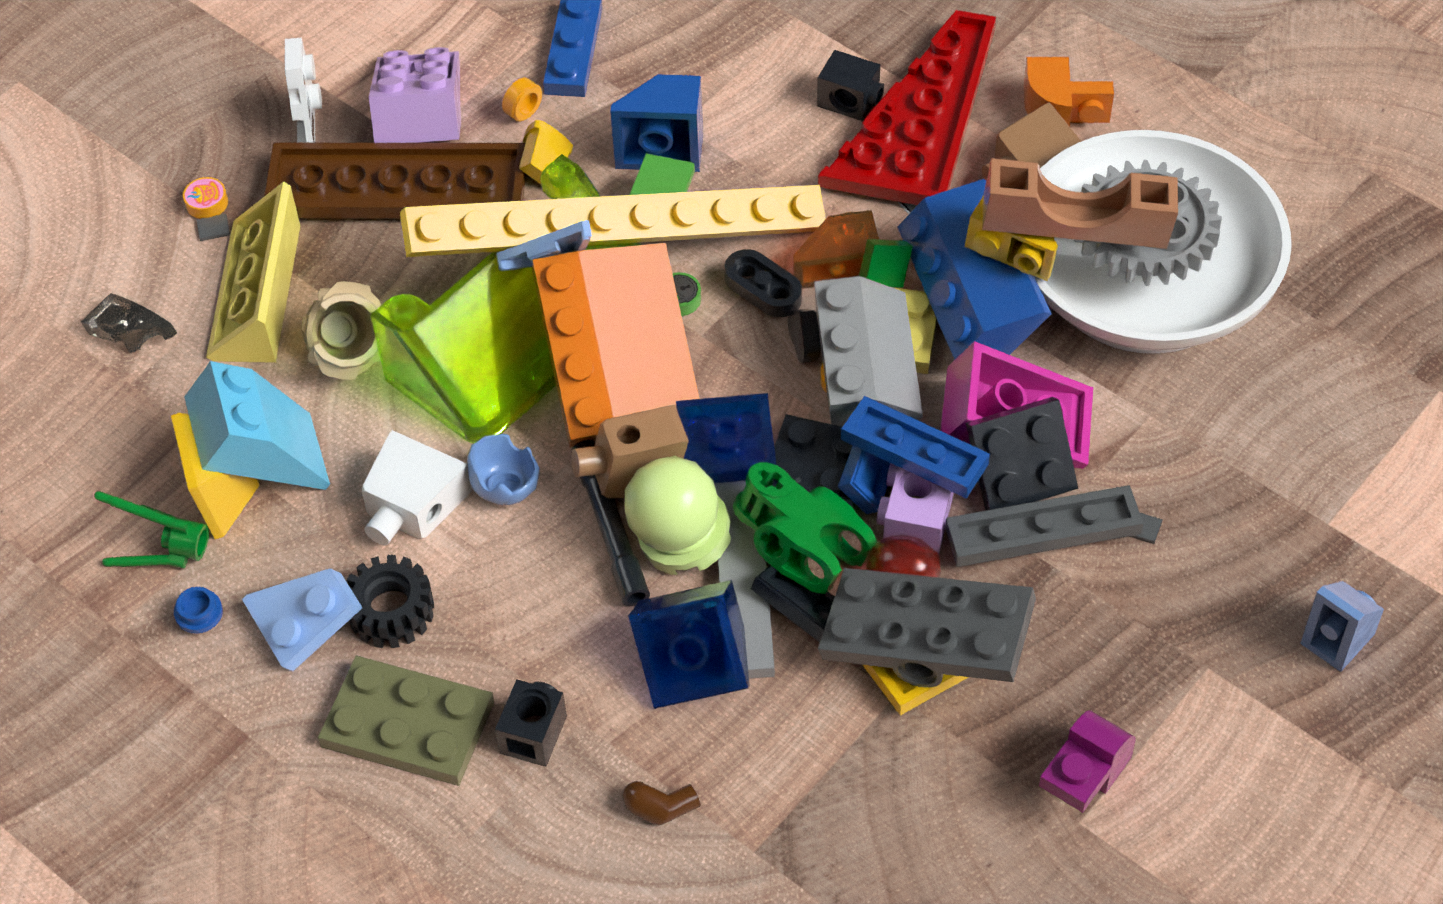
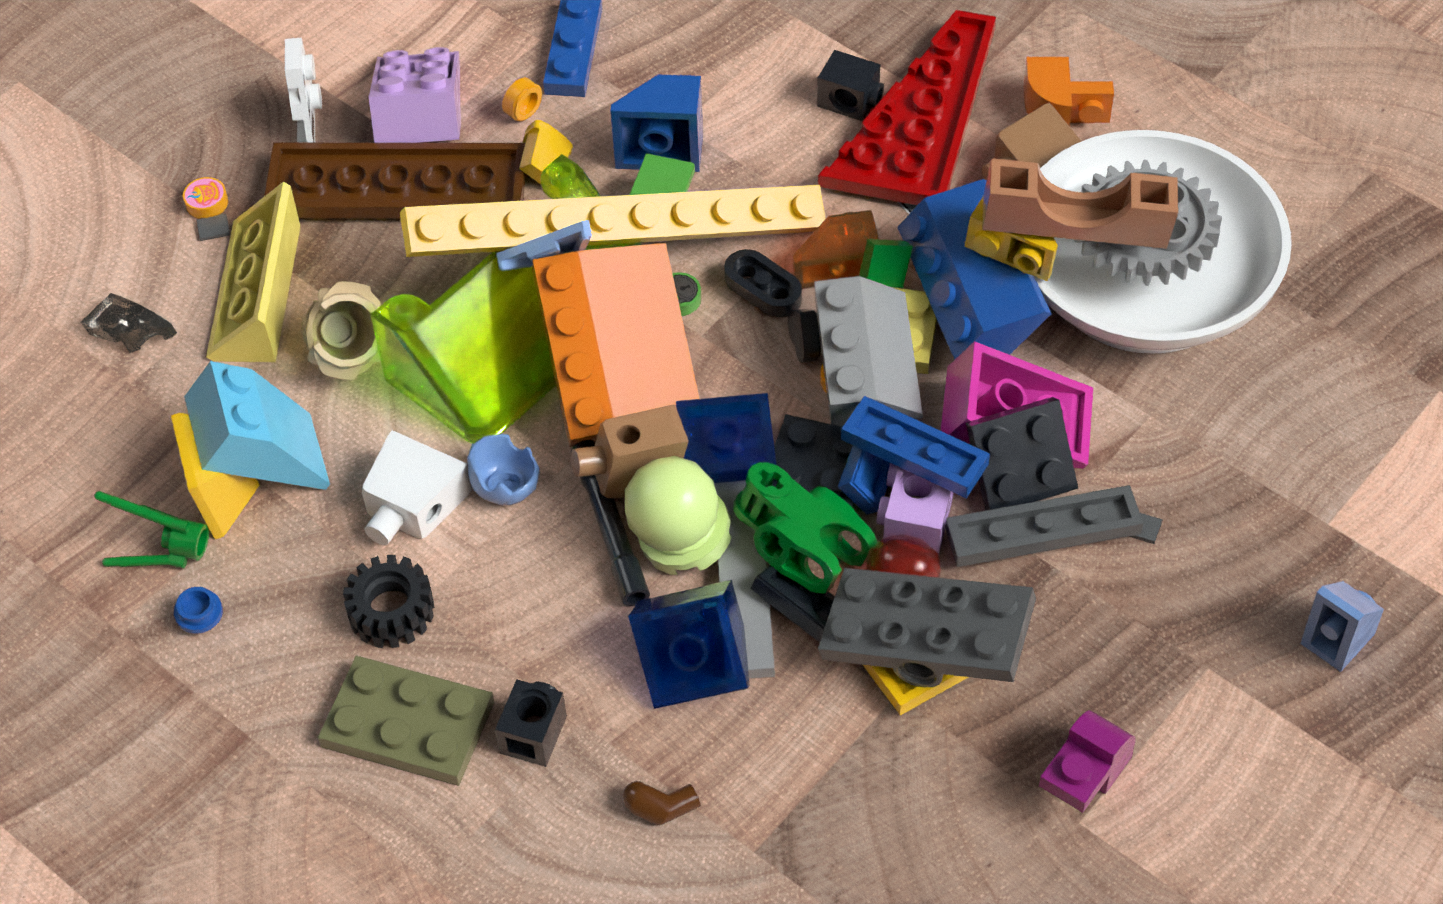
(302, 614): light blue wing -> none

